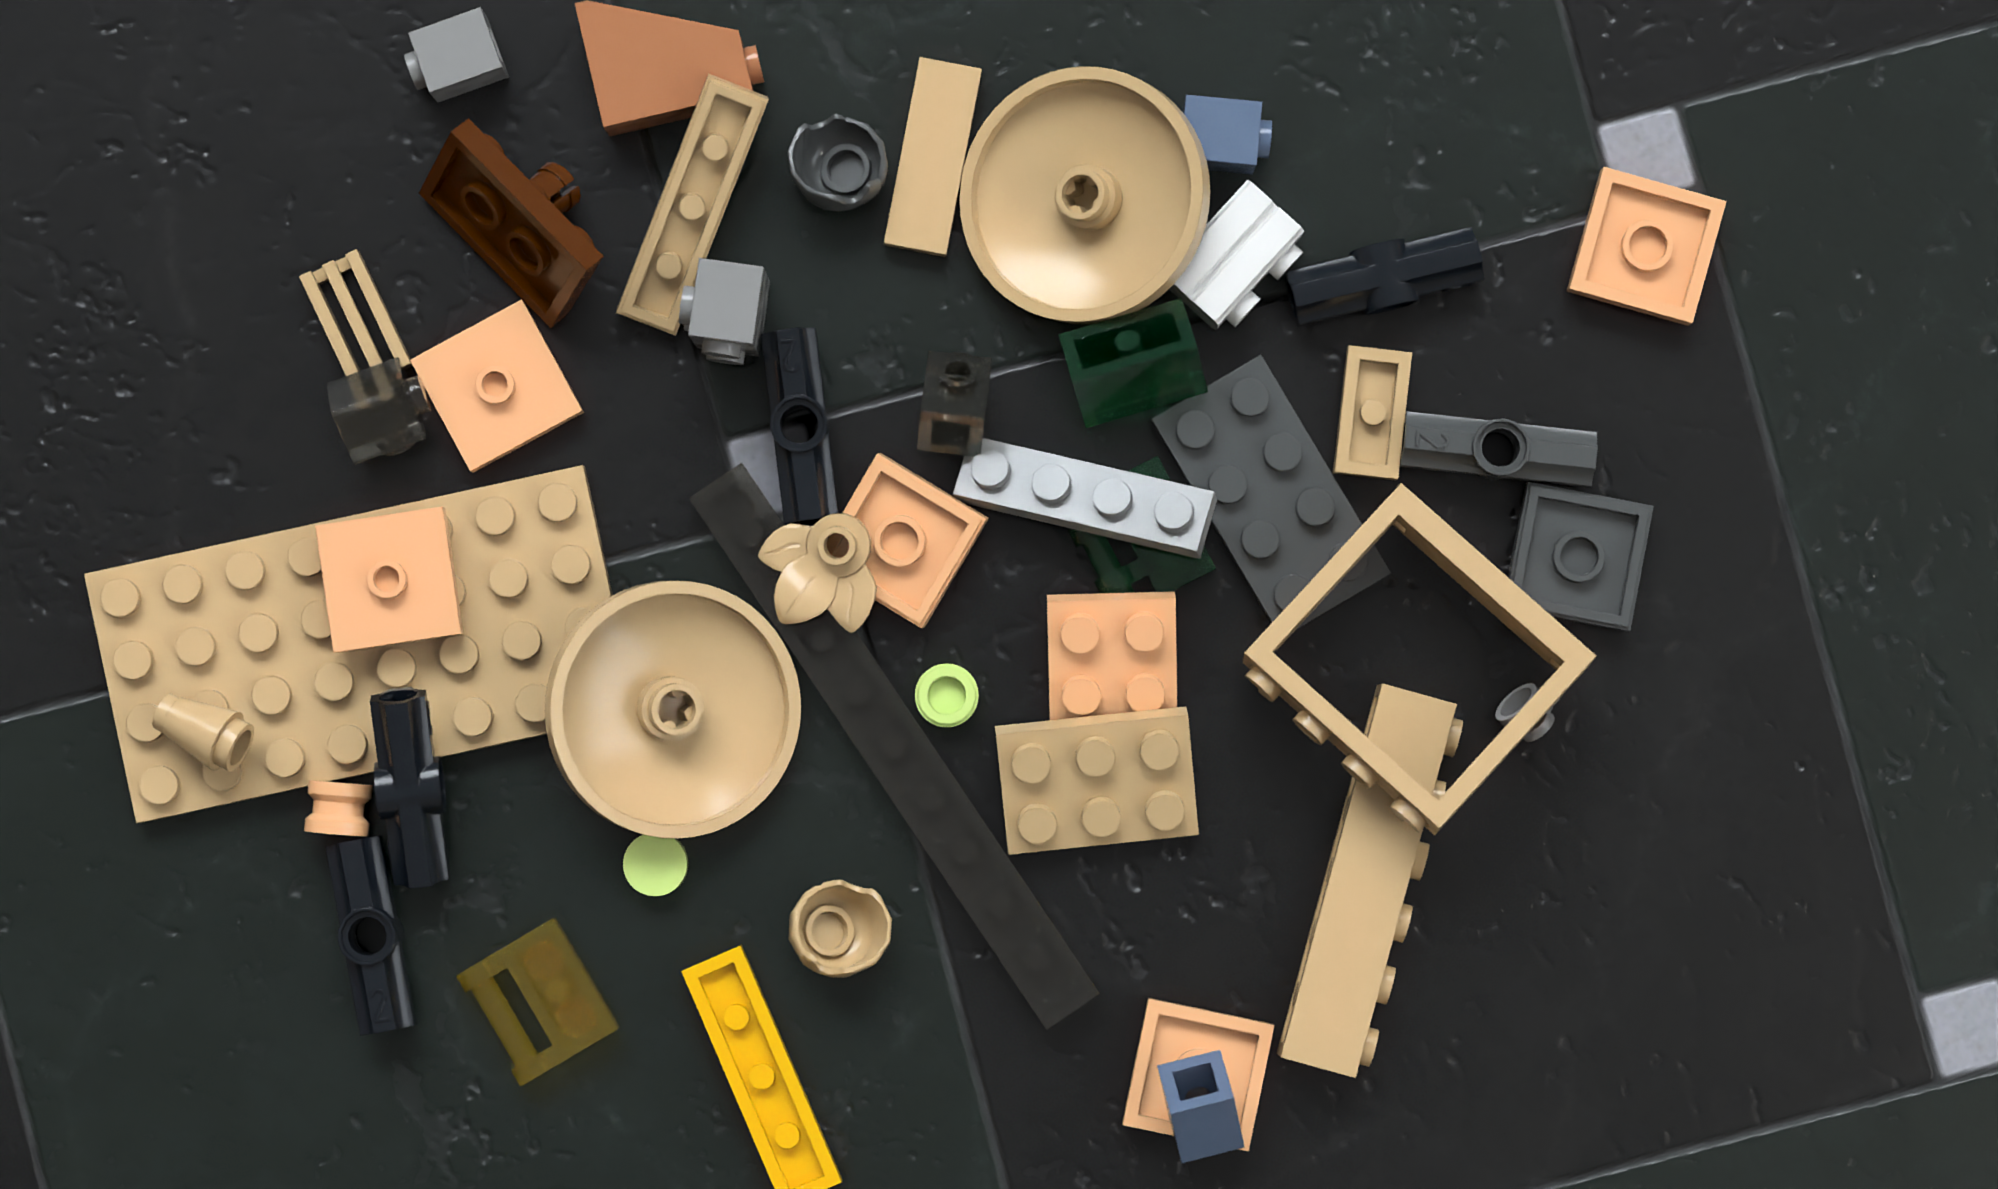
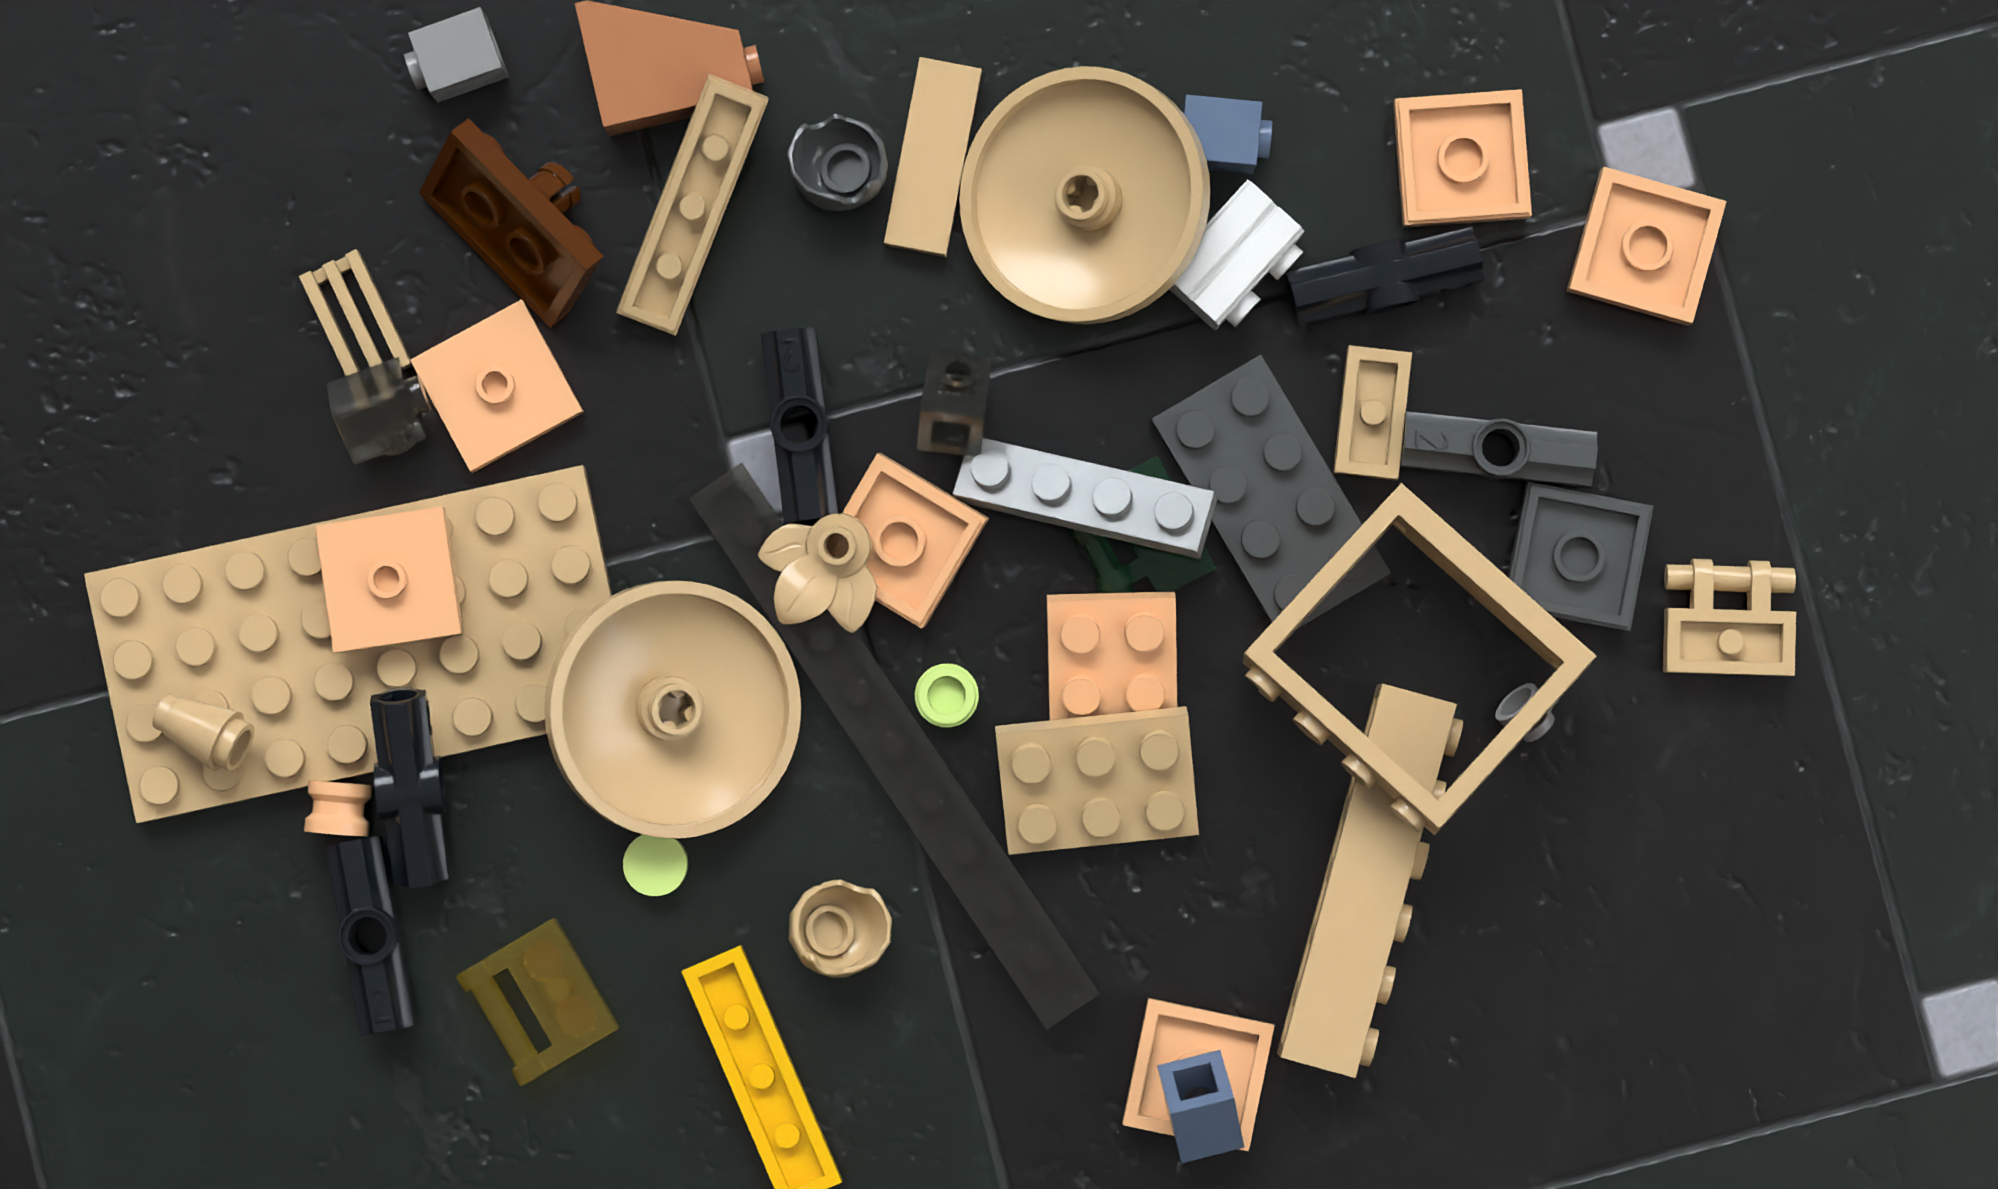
(726, 310): light grey brick -> none
(1133, 363): clear green brick -> none
(1462, 158): none -> light nougat plate
(1729, 640): none -> tan plate

